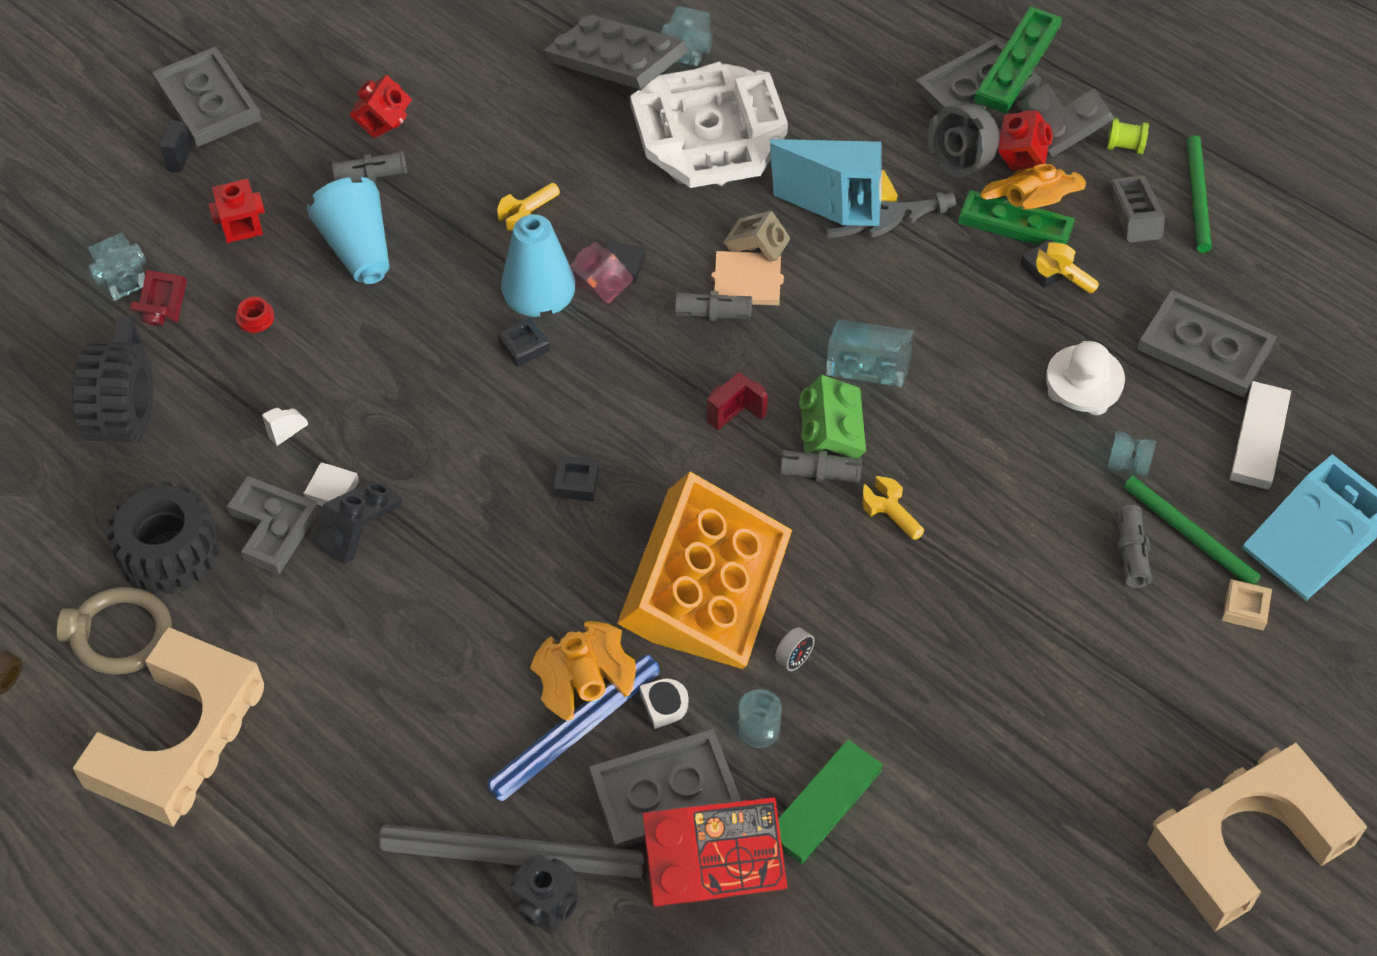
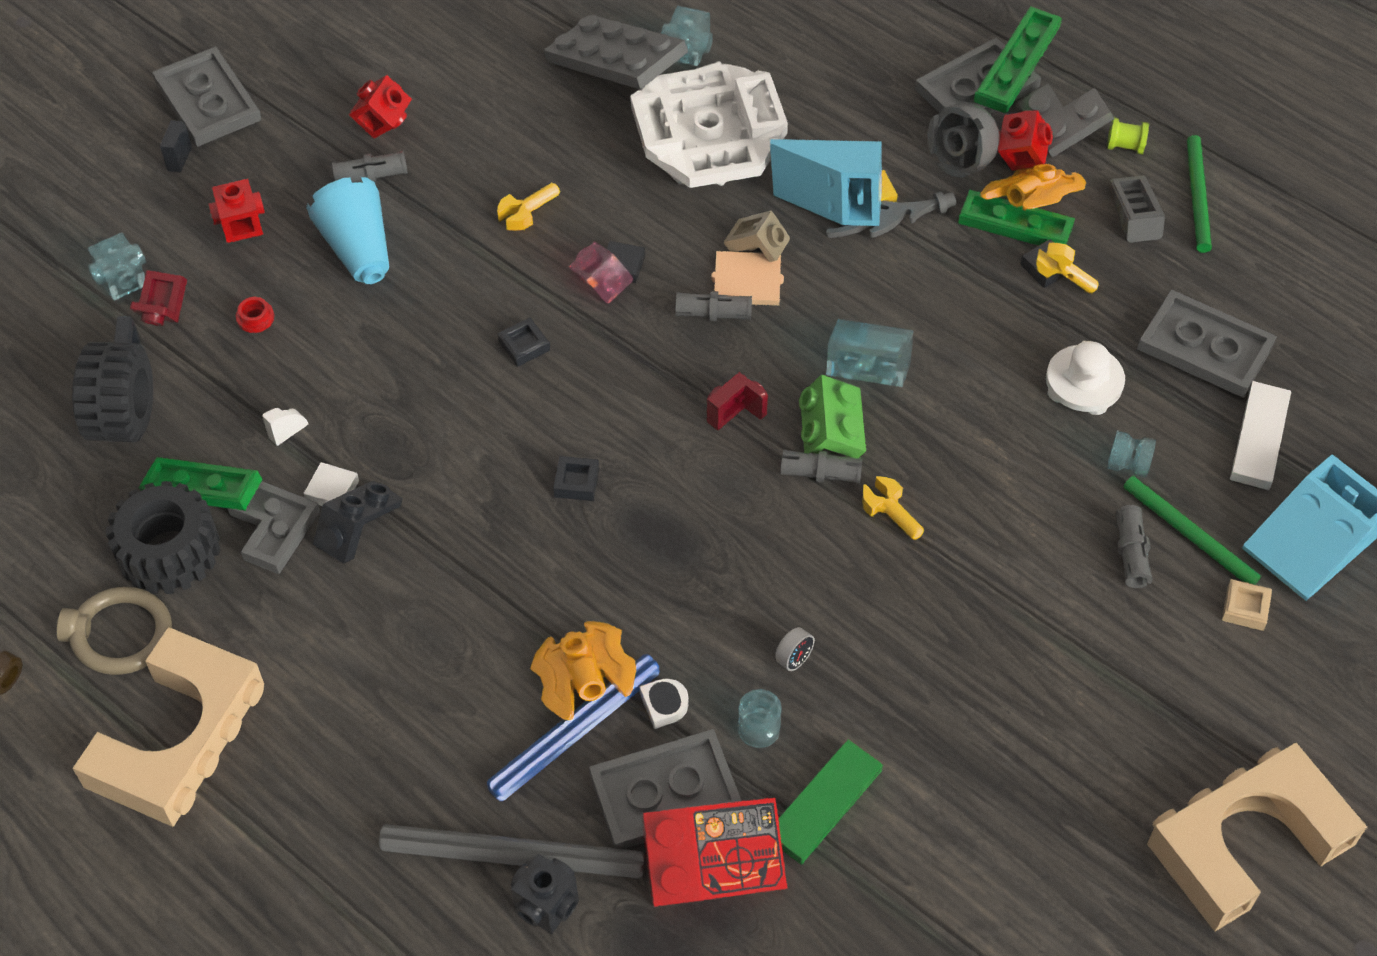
(216, 483): none -> green tile
(536, 269): medium azure cone -> none
(705, 574): light orange slope -> none

